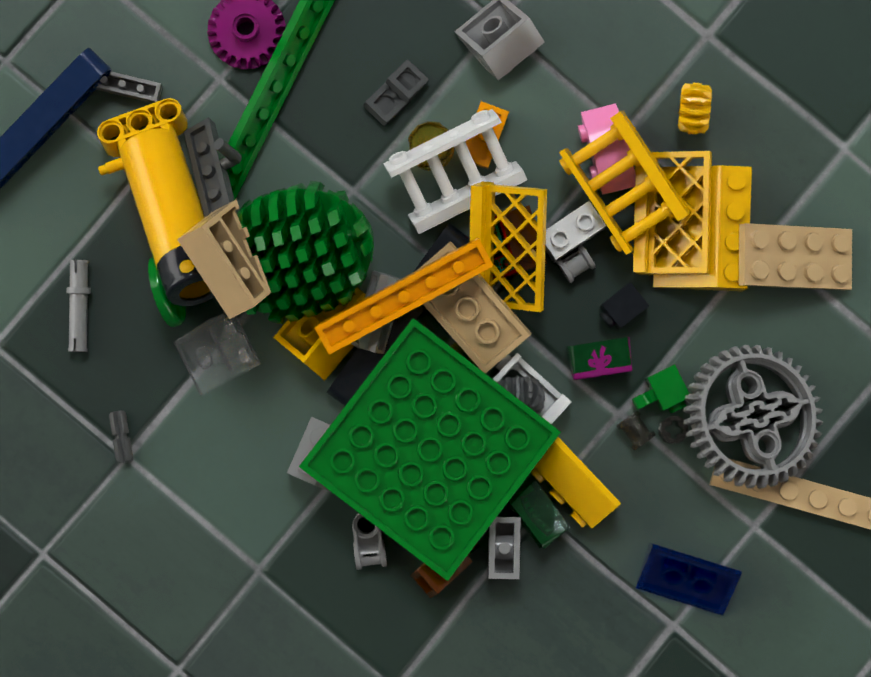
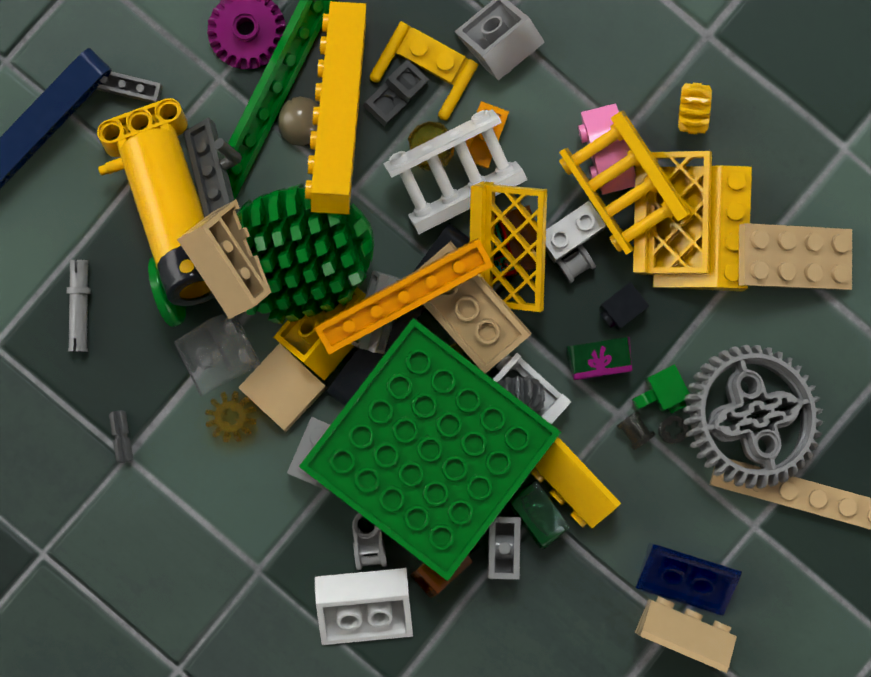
(227, 426): none -> clear yellow gear
(282, 387): none -> tan slope
(296, 120): none -> dark tan hair
(338, 108): none -> yellow brick
(363, 606): none -> white slope
(431, 57): none -> yellow plate
(687, 633): none -> tan slope

